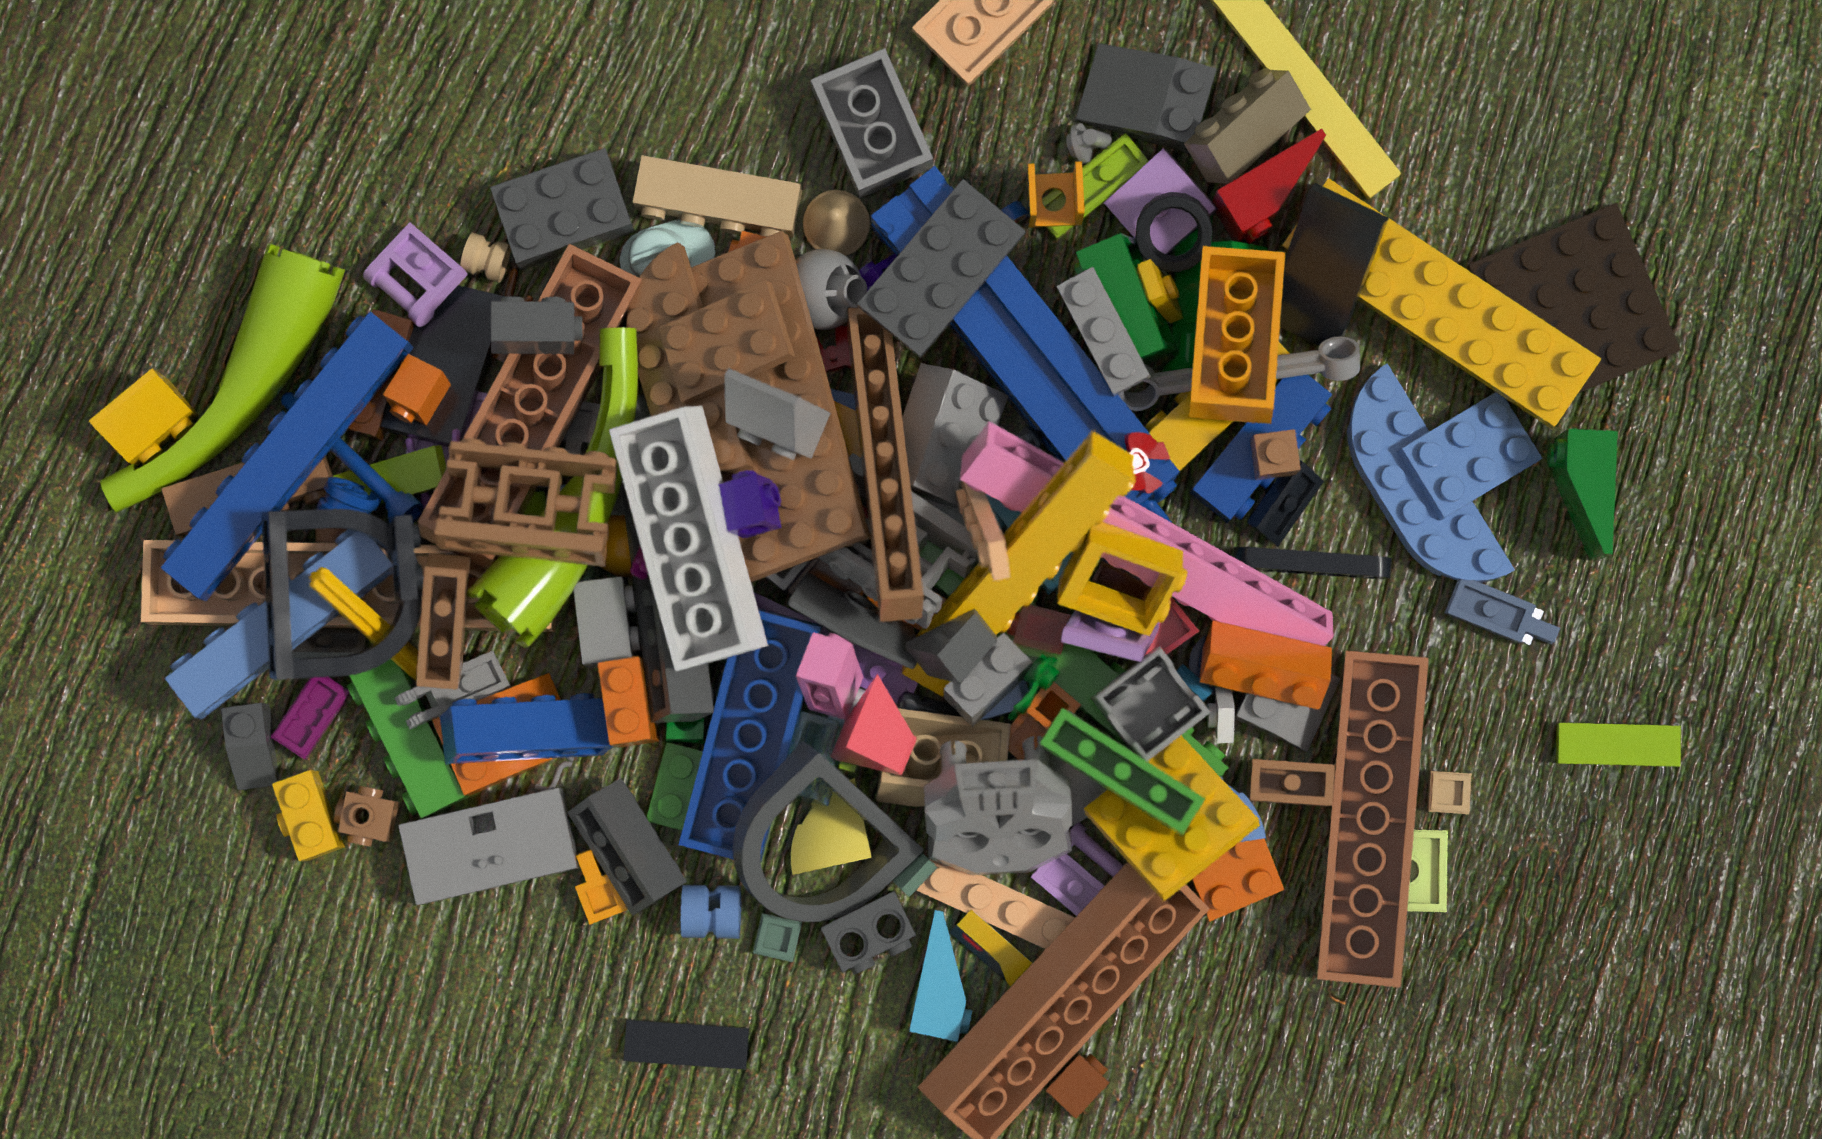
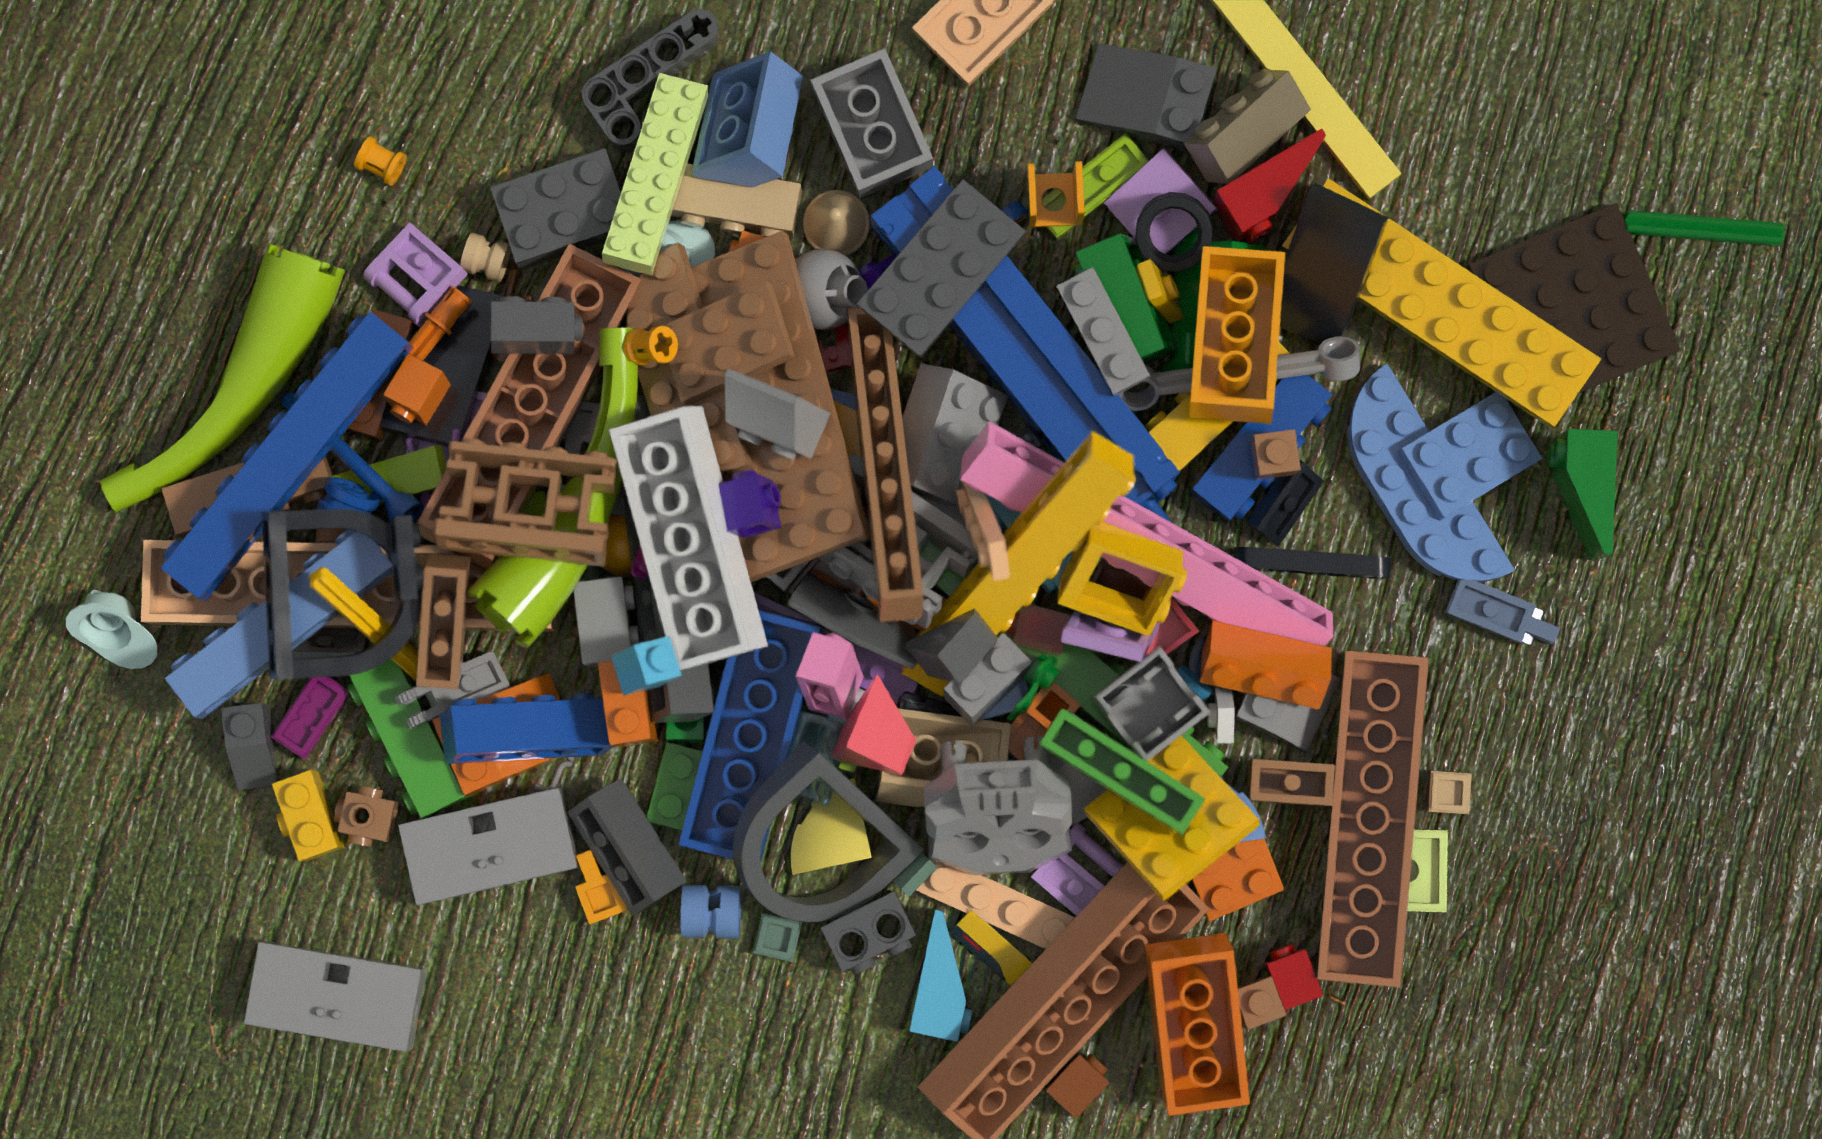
(110, 628): none -> light aqua piece
(145, 418): yellow slope -> none
(335, 996): none -> light grey brick
(380, 161): none -> light orange bush
(439, 322): none -> orange axle
(645, 57): none -> dark grey beam
(646, 665): none -> medium azure brick
(652, 349): none -> light orange bush
(655, 174): none -> yellowish green piece
(686, 1044): black tile -> none
(748, 122): none -> medium blue slope
(1082, 142): light grey plate -> none
(1145, 447): red piece -> none
(1197, 1024): none -> orange brick
(1259, 1002): none -> medium nougat brick
(1293, 976): none -> red brick
(1618, 744): lime tile -> none
(1704, 228): none -> green axle

